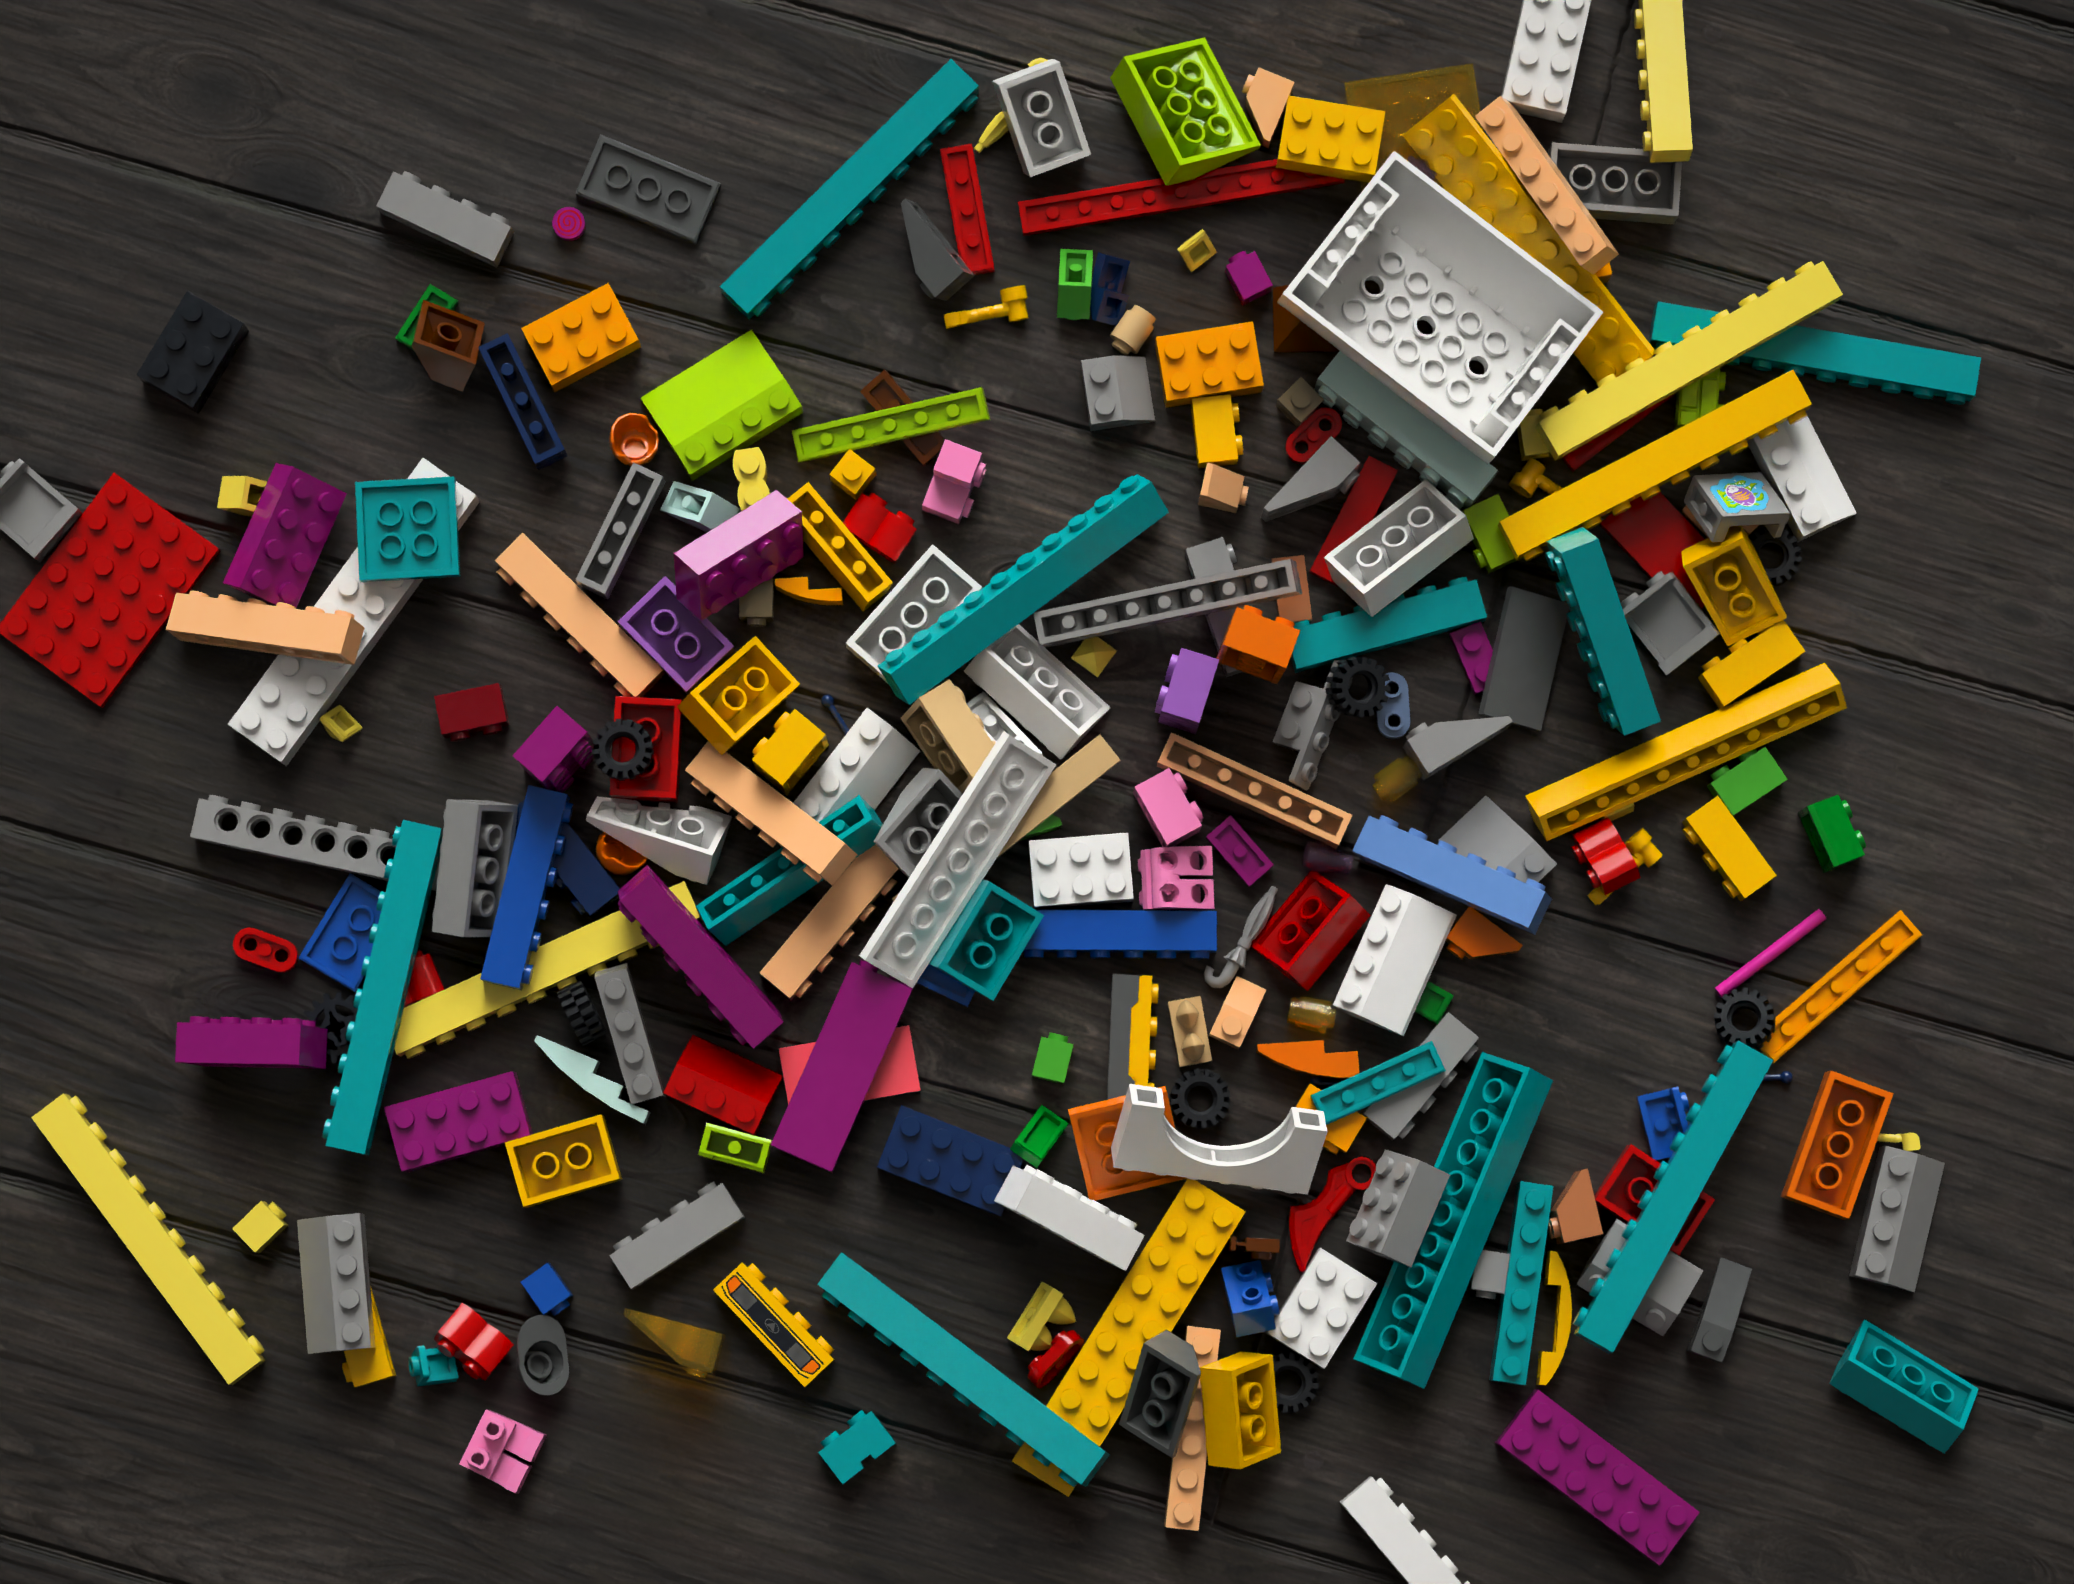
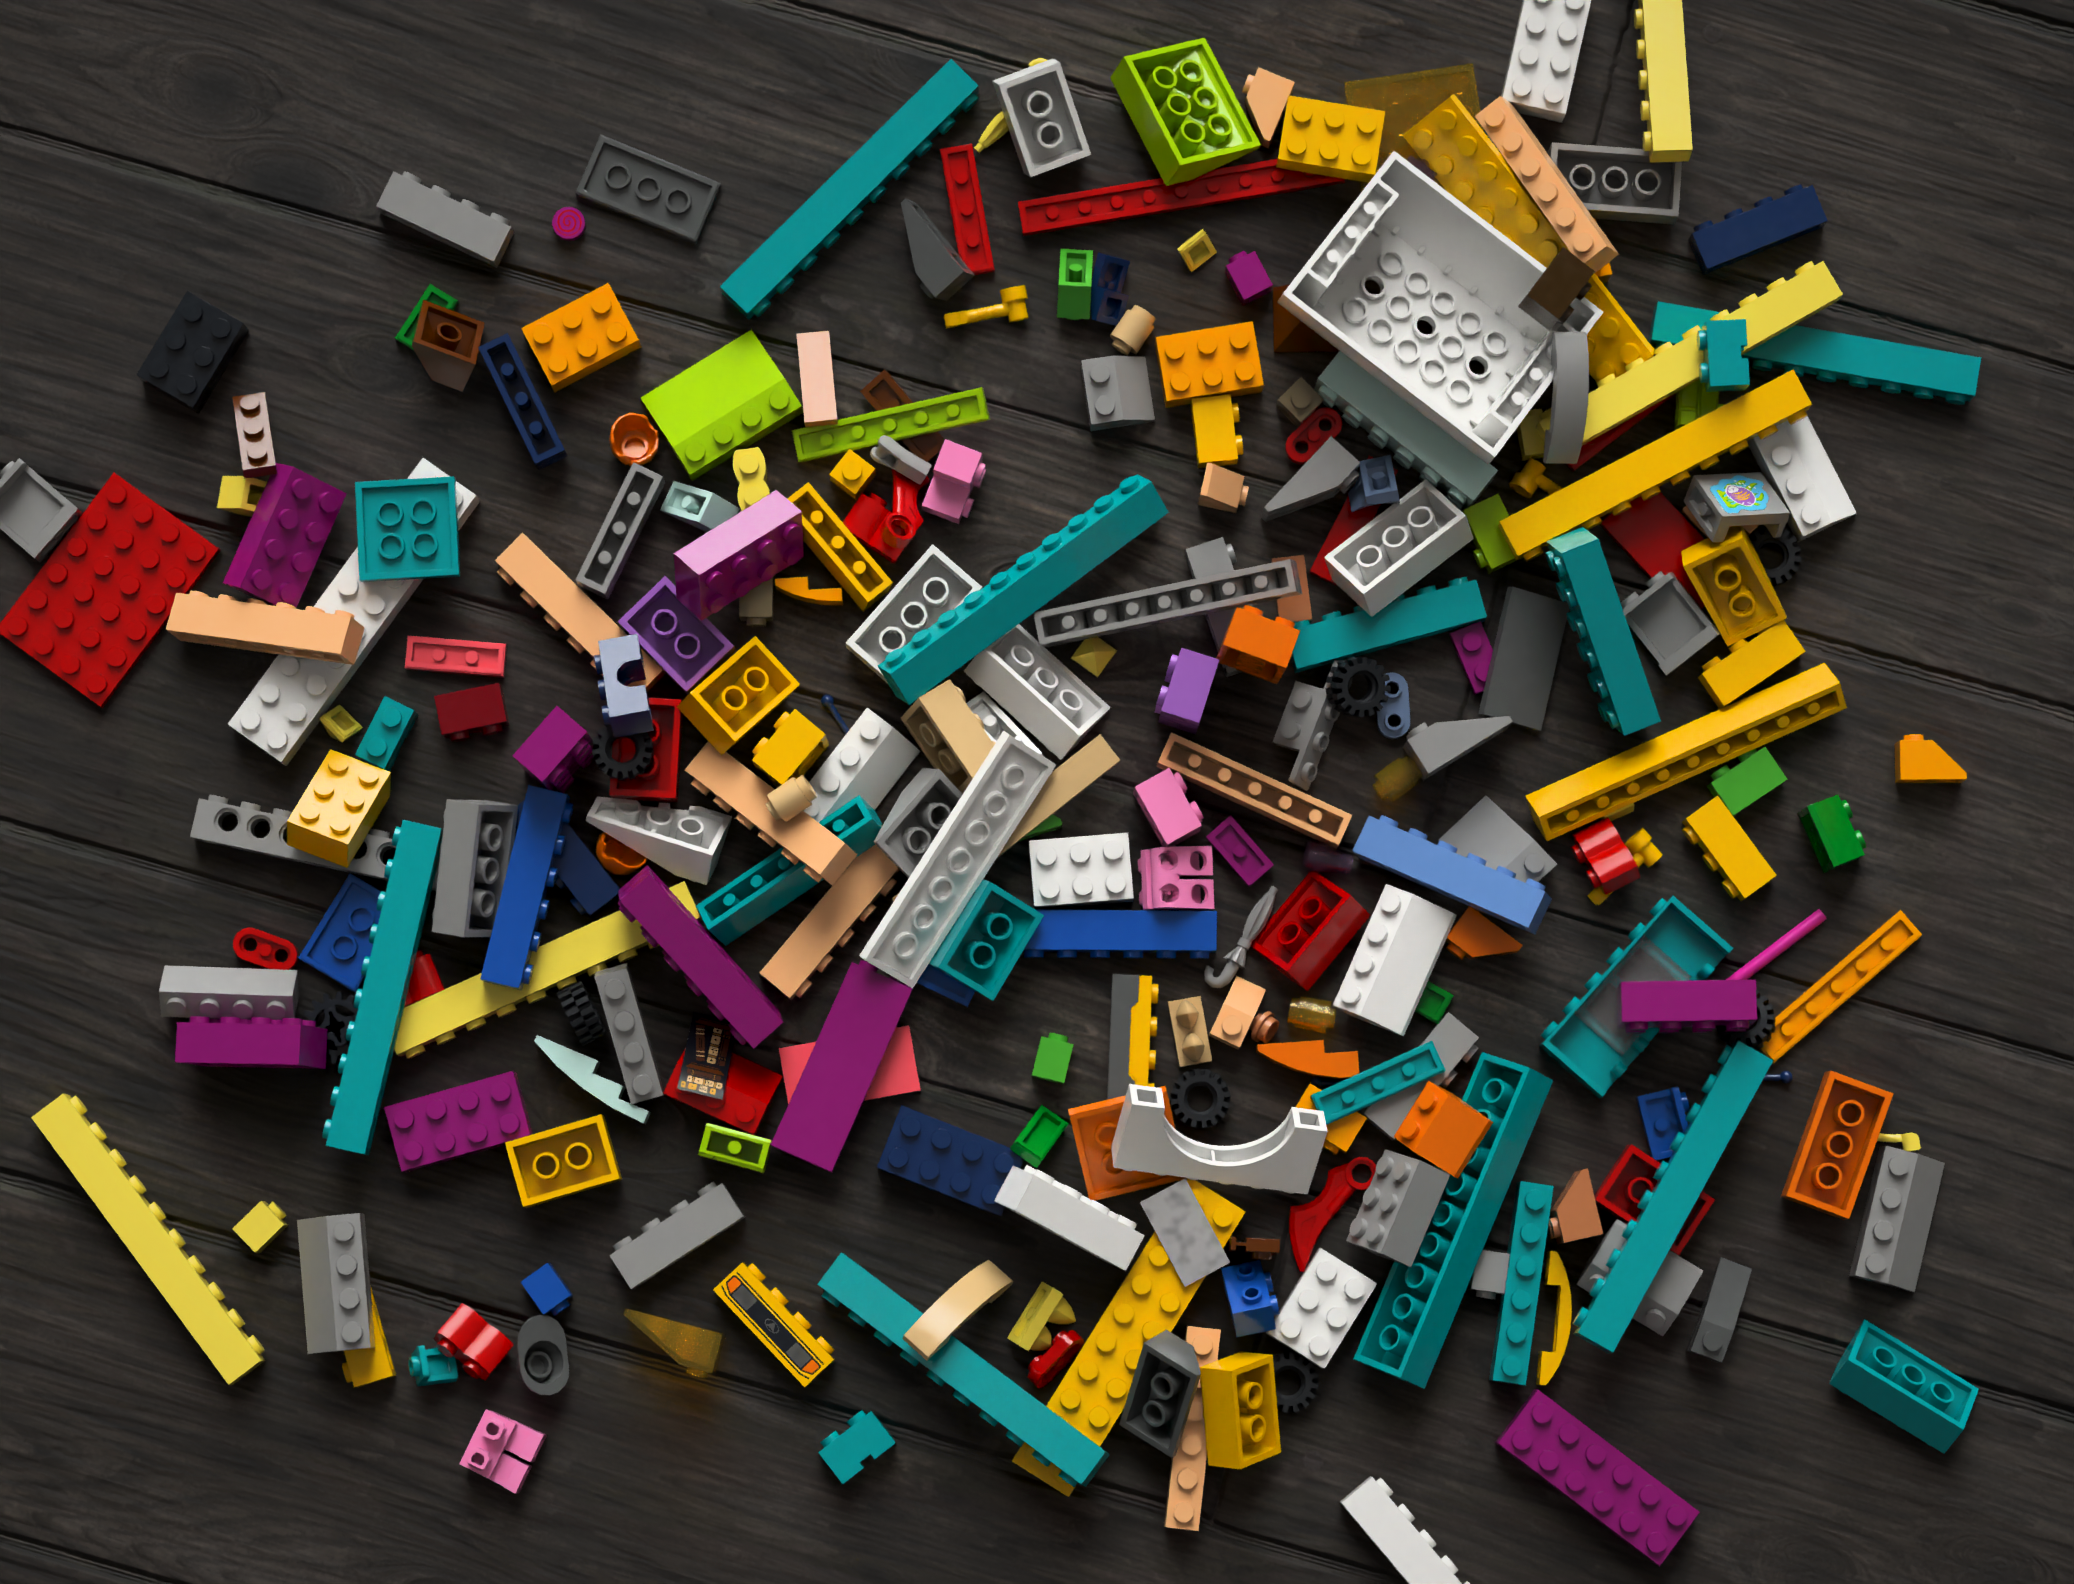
(228, 992): none -> light grey brick
(254, 435): none -> plate
(338, 808): none -> yellow brick
(386, 734): none -> teal brick
(455, 656): none -> coral tile
(626, 706): none -> arch
(707, 1056): none -> sticker
(791, 798): none -> tan brick
(817, 378): none -> tile
(898, 458): none -> light grey bar
(903, 511): none -> red piece
(956, 1307): none -> tan slope
(1185, 1232): none -> flat silver sticker
(1264, 1027): none -> nougat plate
(1375, 484): none -> sand blue slope
(1443, 1129): none -> orange slope
(1556, 289): none -> dark brown brick
(1569, 397): none -> light grey slope
(1668, 948): none -> teal window
(1686, 1004): none -> magenta brick
(1722, 349): none -> teal brick
(1757, 229): none -> dark blue brick
(1924, 762): none -> light orange slope

